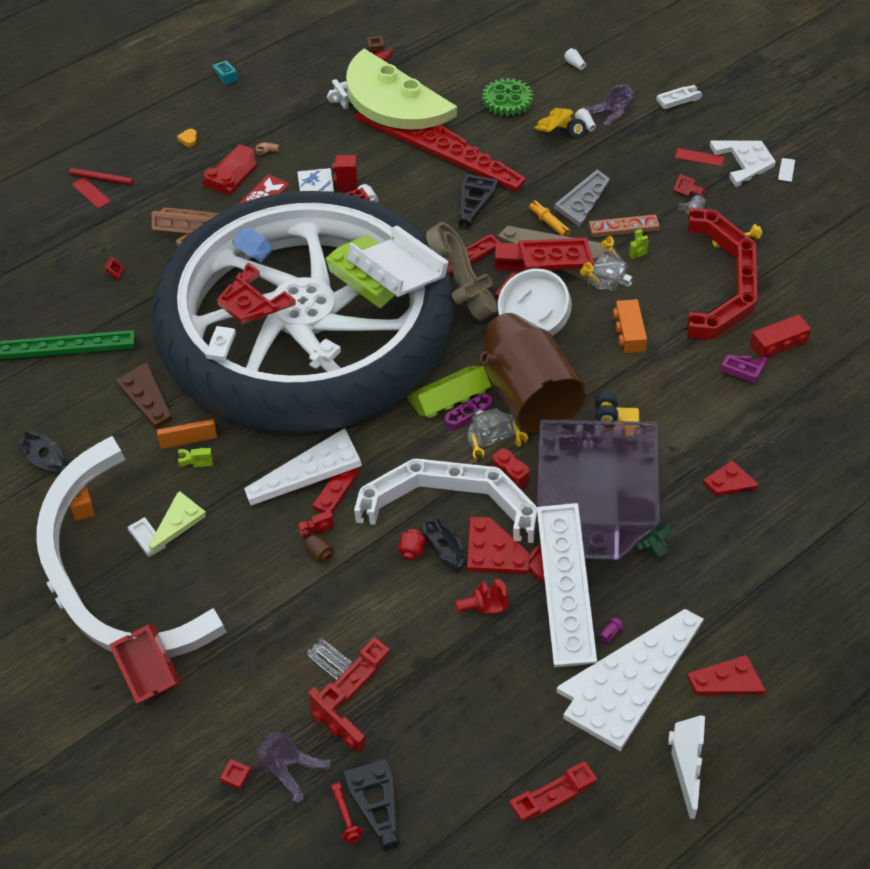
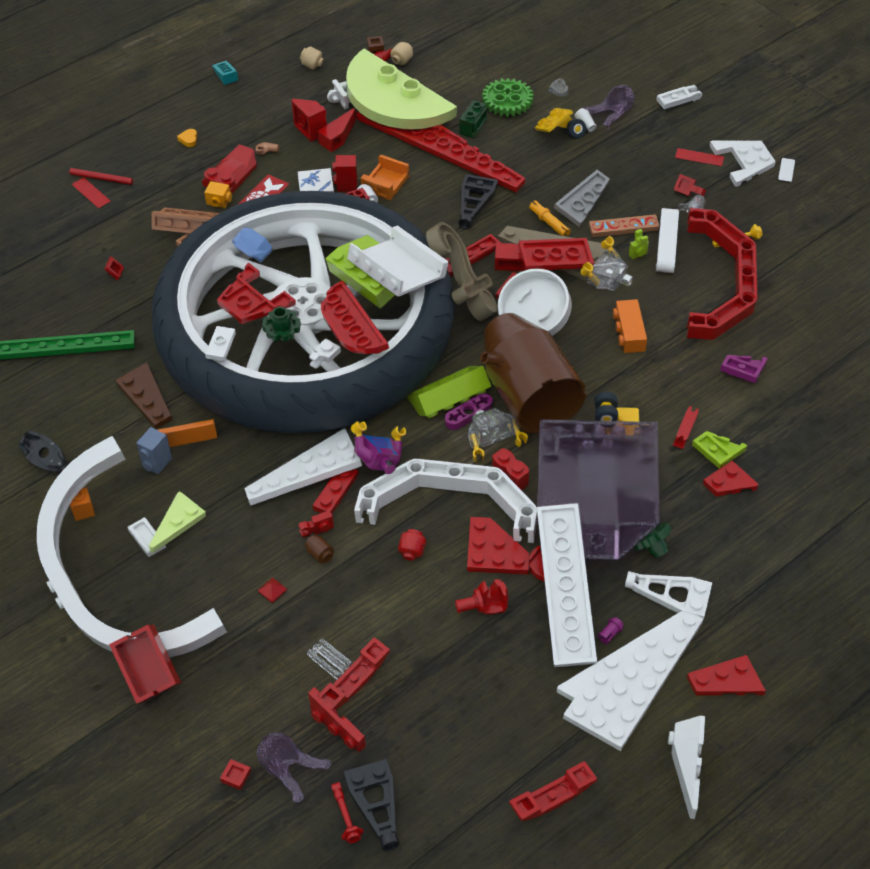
(154, 450): none -> sand blue brick
(198, 457): lime plate -> none
(218, 194): none -> light orange brick
(272, 590): none -> red slope
(281, 324): none -> dark green plant
(308, 117): none -> red slope
(311, 58): none -> tan head
(335, 133): none -> red slope
(351, 322): none -> red plate
(378, 452): none -> magenta torso
(387, 177): none -> orange panel
(401, 53): none -> tan head
(436, 531): black piece -> none
(473, 119): none -> dark green window
(558, 88): none -> clear tile
(574, 58): white cone -> none
(667, 240): none -> white beam
(685, 428): none -> red piece
(697, 591): none -> white plate
(717, 448): none -> lime wing
(780, 336): red brick -> none

